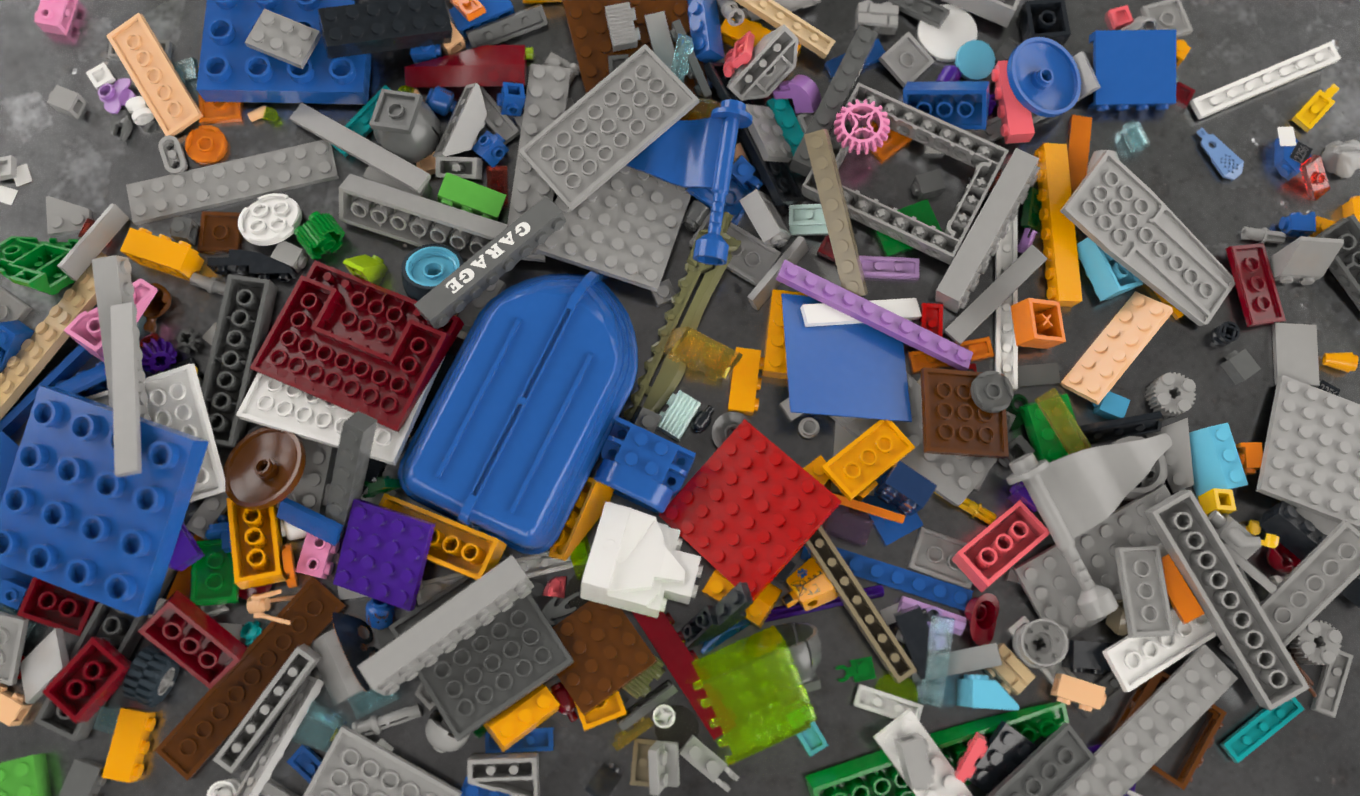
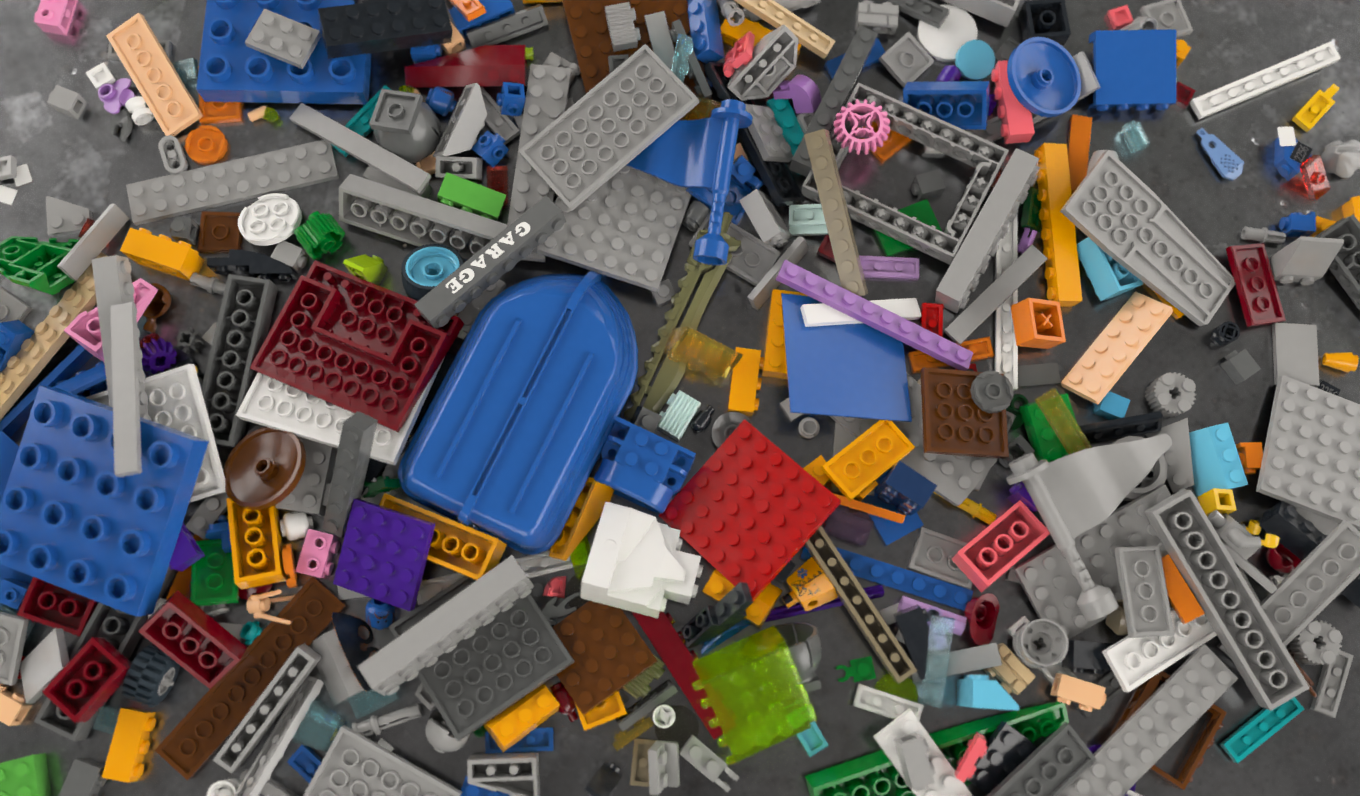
(309, 521): blue tile -> none

